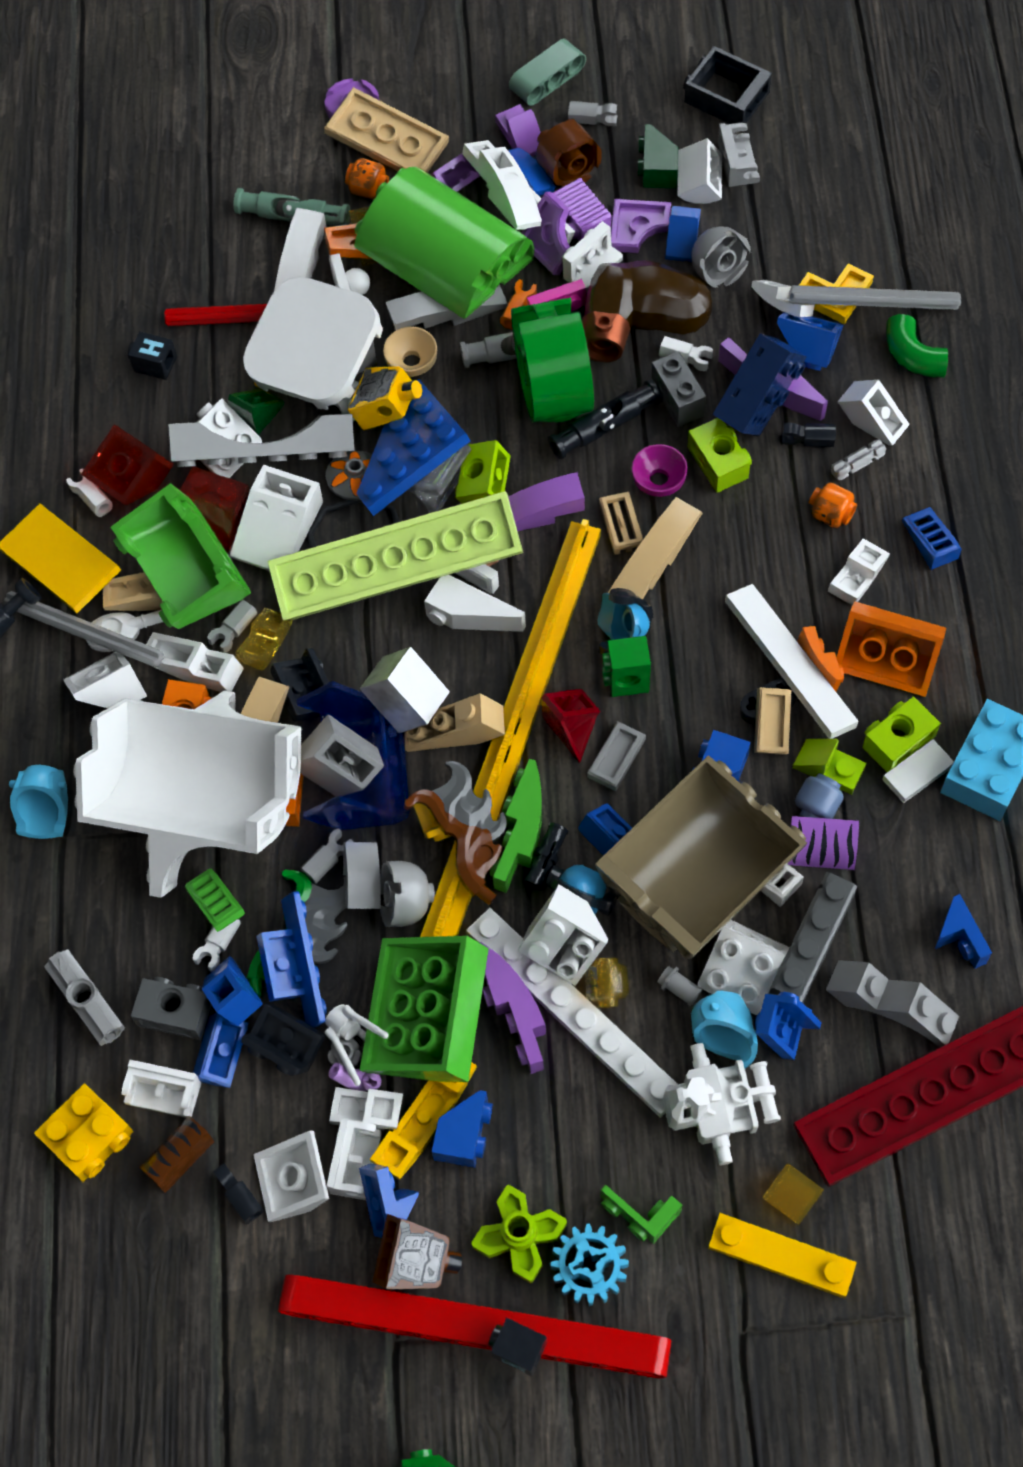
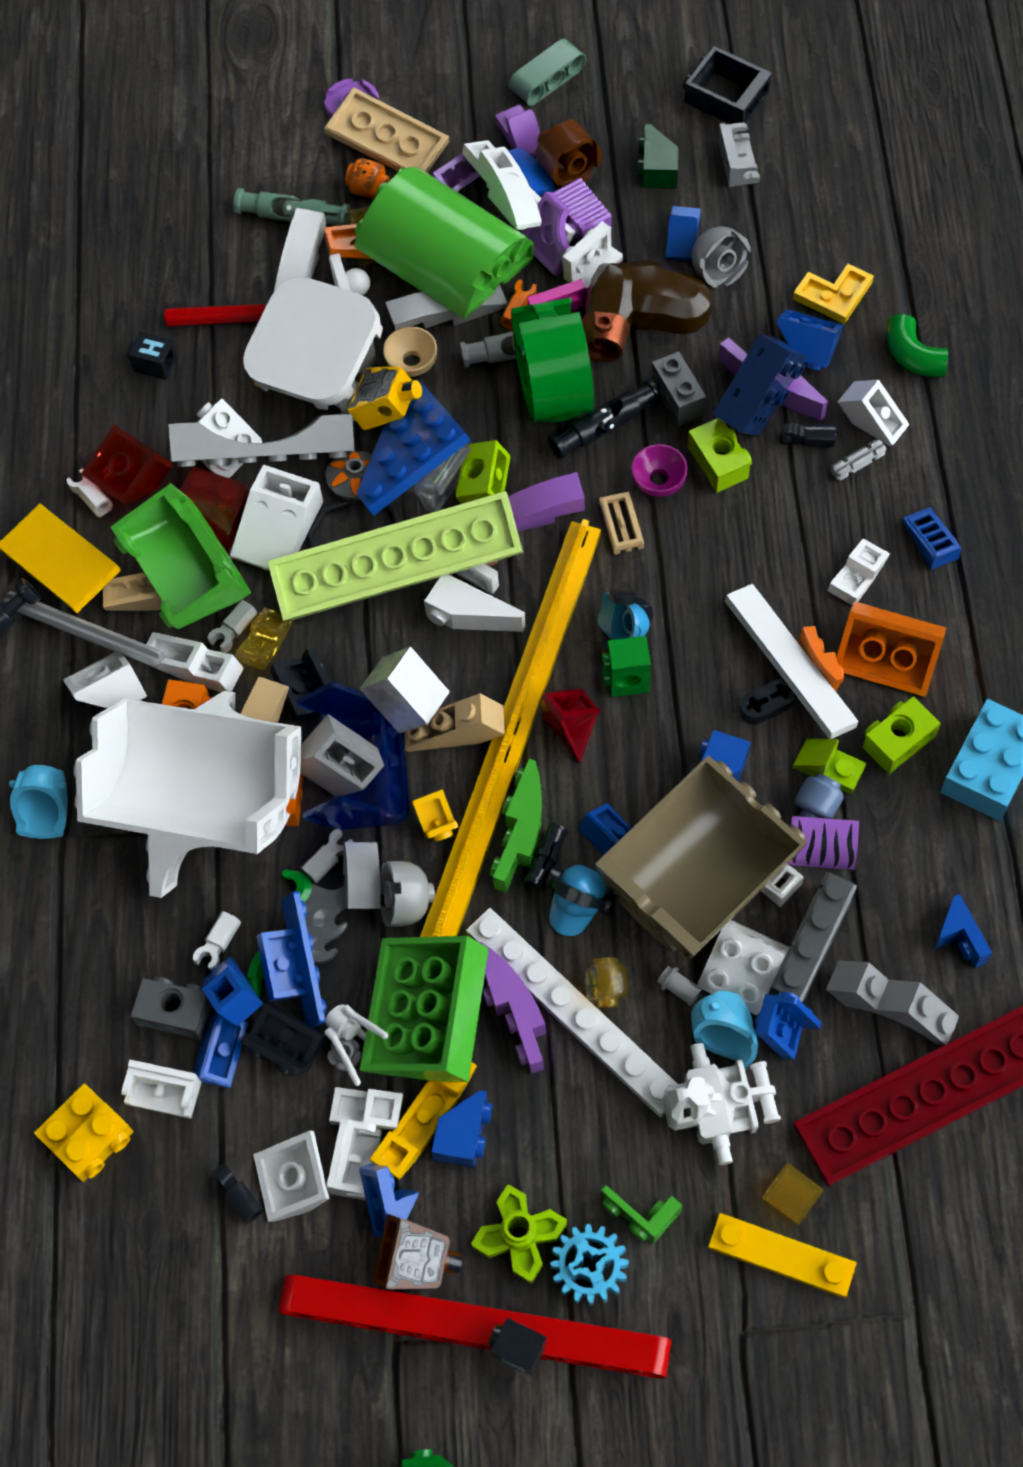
(93, 1012): light grey piece -> none
(124, 624): white piece -> none
(177, 1154): reddish brown brick -> none
(213, 897): bright green slope -> none
(255, 407): dark green slope -> none
(368, 1080): lavender arm -> none
(470, 823): piece -> none
(564, 936): white slope -> none
(592, 113): light grey bar -> none
(616, 756): light grey tile -> none
(636, 221): medium lavender tile -> none
(658, 548): tan slope -> none
(688, 351): white bar -> none
(700, 173): white brick -> none
(772, 721): tan tile -> none
(778, 296): white slope -> none
(833, 505): orange head -> none
(874, 297): light grey axle -> none
(918, 771): white tile -> none

